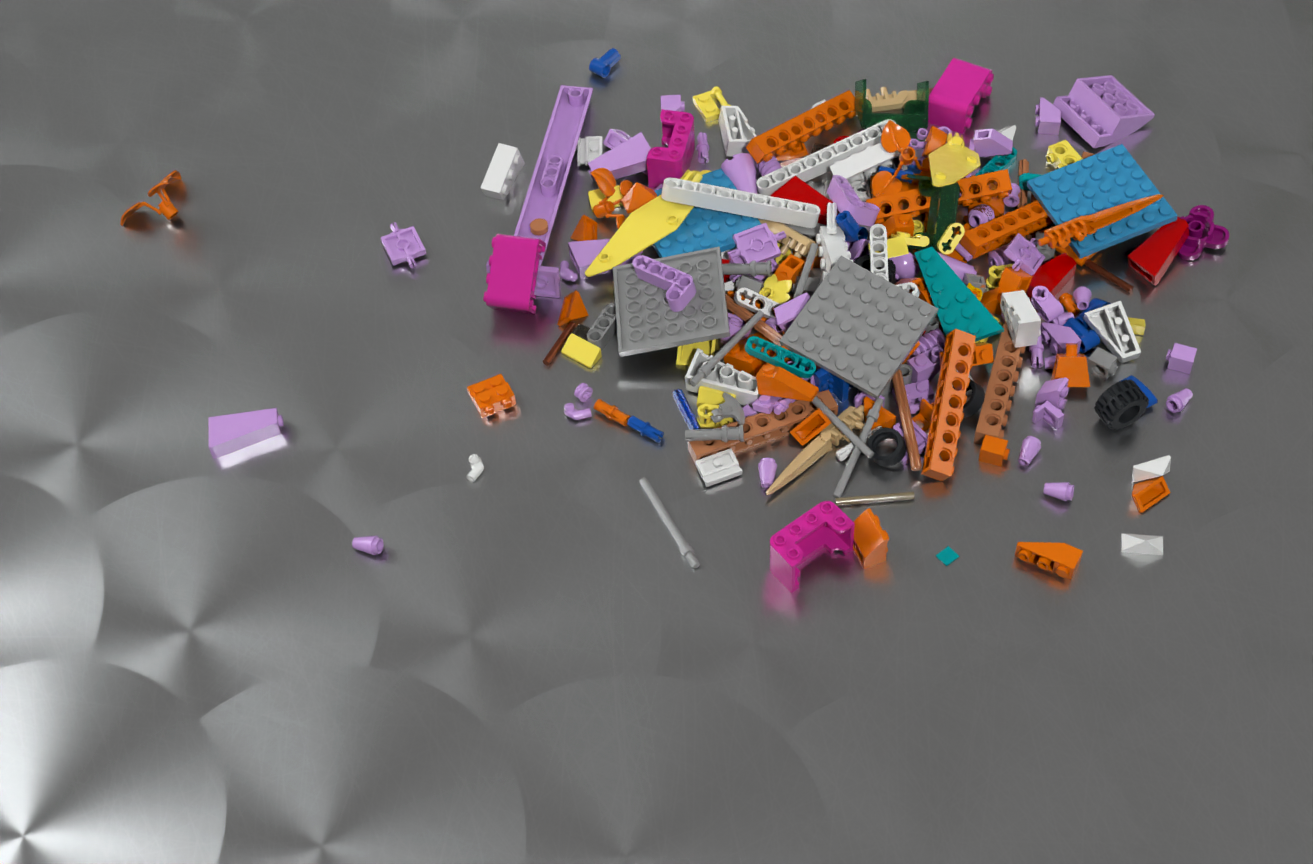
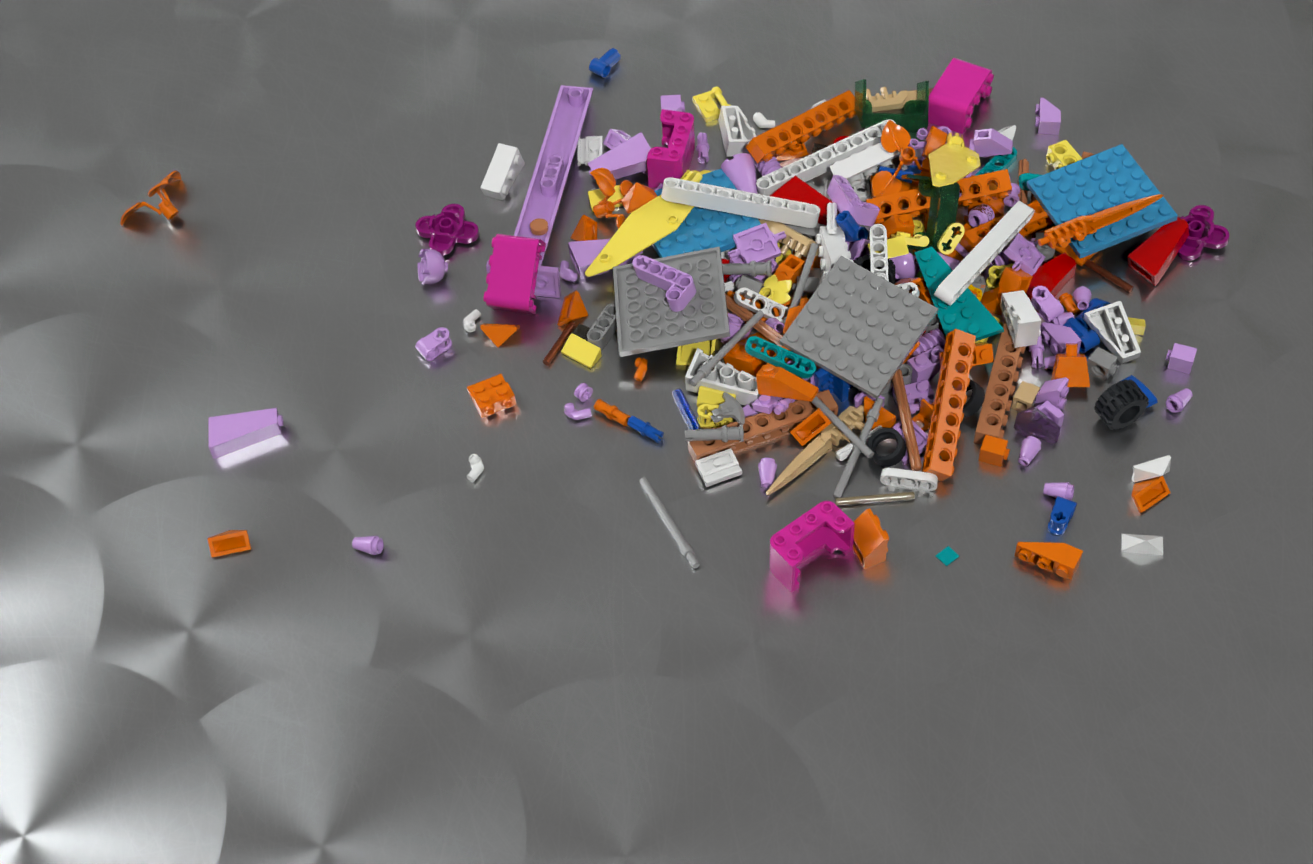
(229, 542): none -> orange slope
(403, 245): lavender plate -> none
(431, 267): none -> lavender cylinder
(433, 345): none -> lavender piece
(447, 229): none -> magenta plant
(469, 321): none -> white arm
(499, 332): none -> orange slope
(642, 364): none -> orange arm
(762, 122): none -> white arm
(789, 311): lavender slope -> none
(898, 478): none -> white beam
(984, 253): none -> white beam
(1025, 396): none -> tan brick
(1036, 424): none -> clear purple arch
(1061, 515): none -> blue piece
(1102, 110): lavender slope -> none

